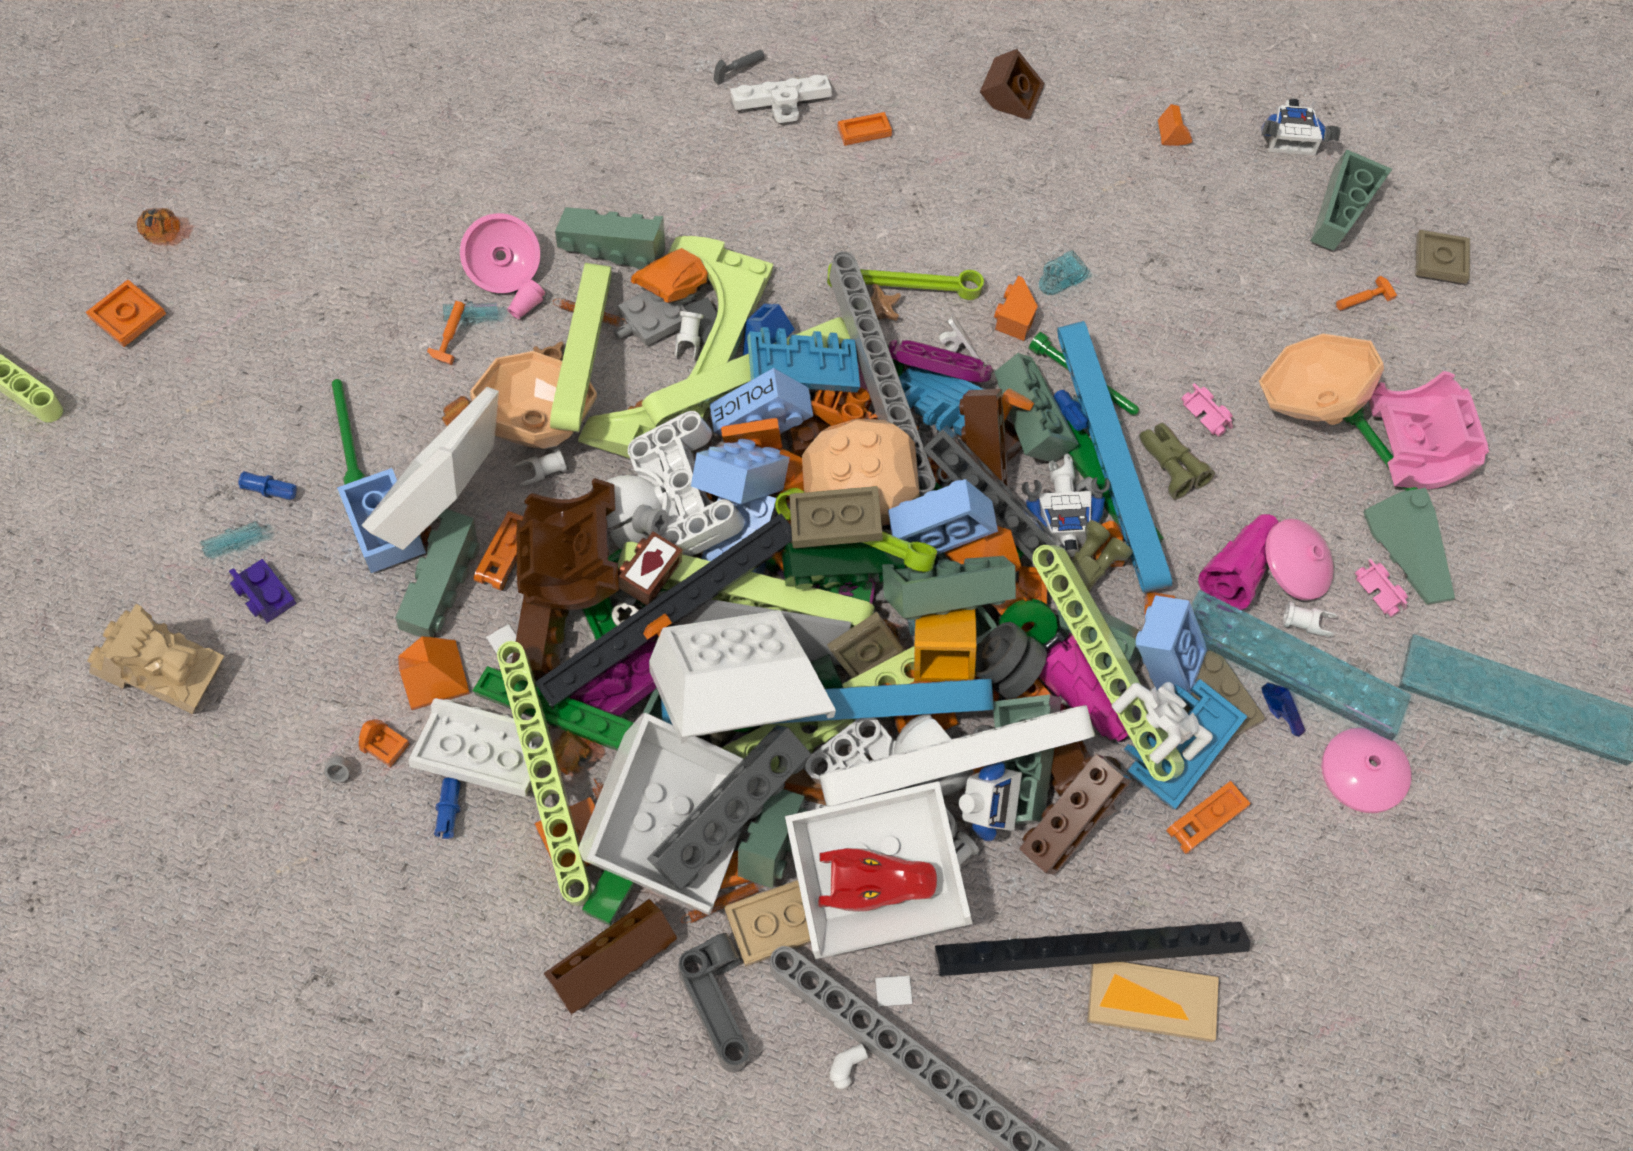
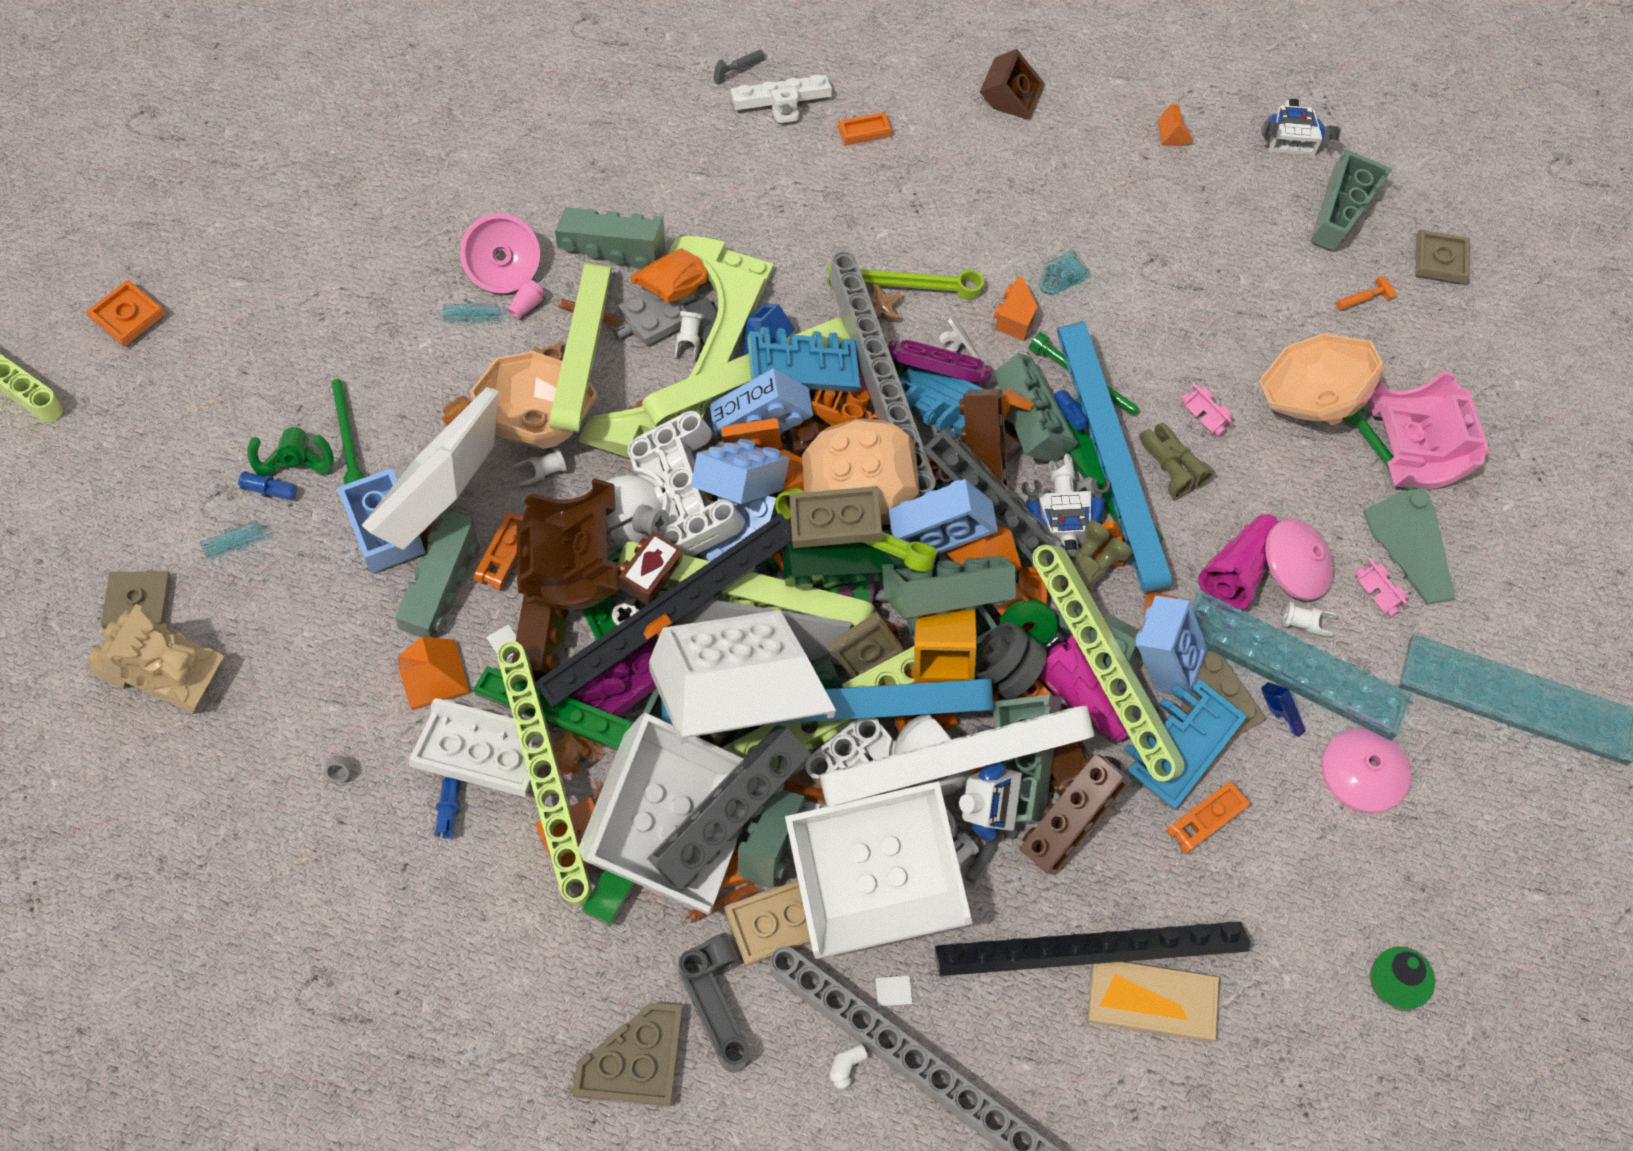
(143, 588): none -> dark tan plate
(158, 225): clear orange head -> none
(263, 590): dark purple bracket -> none
(292, 451): none -> green piece
(381, 741): orange tile -> none
(448, 335): orange piece -> none
(610, 956): reddish brown brick -> none
(634, 1061): none -> dark tan plate
(871, 880): red animal -> none
(986, 853): none -> dark grey piece
(1167, 712): white plate -> none
(1402, 978): none -> green tile

